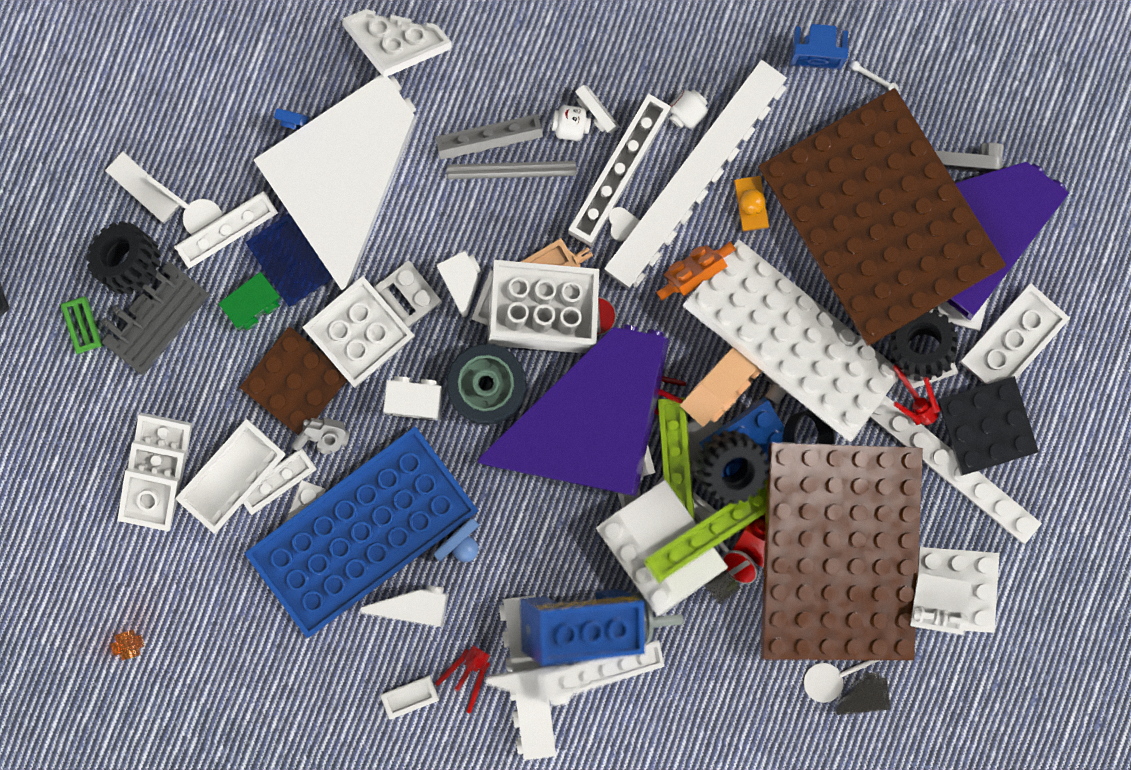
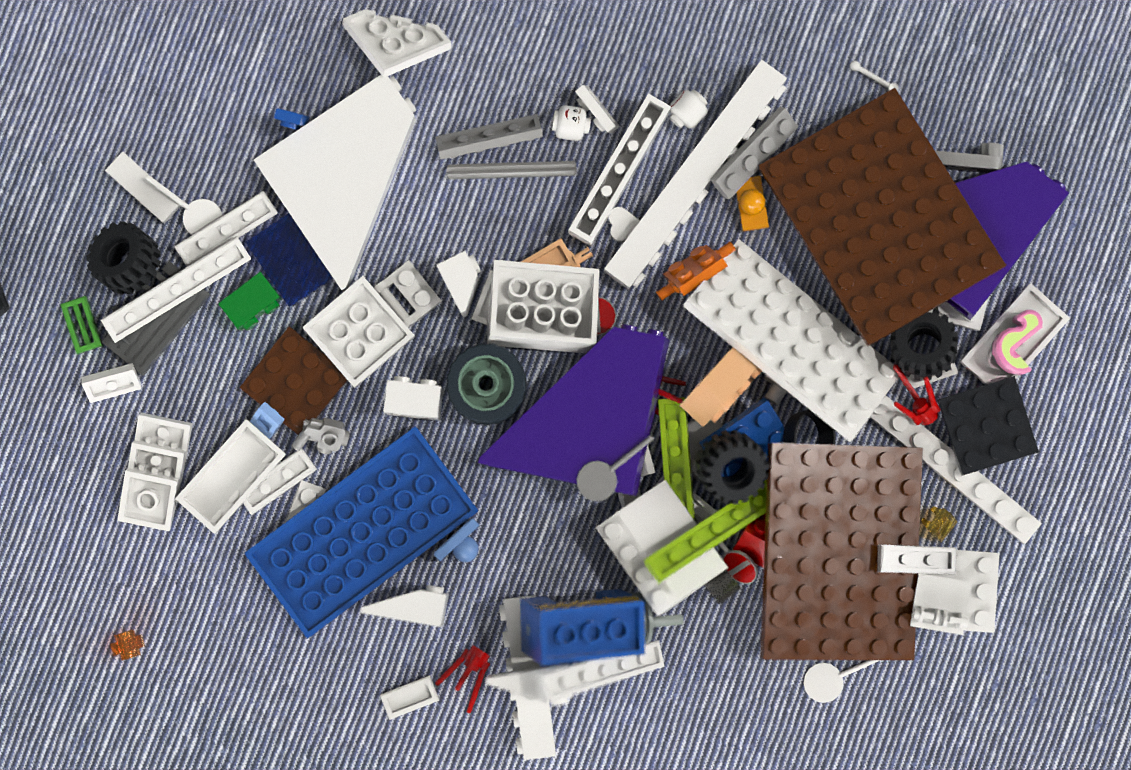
(111, 383): none -> white plate
(175, 289): none -> white tile
(267, 420): none -> light blue plate
(598, 479): none -> light grey piece
(754, 152): none -> light grey plate
(819, 48): blue panel -> none
(865, 695): clear smoke slope -> none
(916, 559): none -> tile
(941, 524): none -> clear yellow tile
(1008, 340): none -> bright pink animal

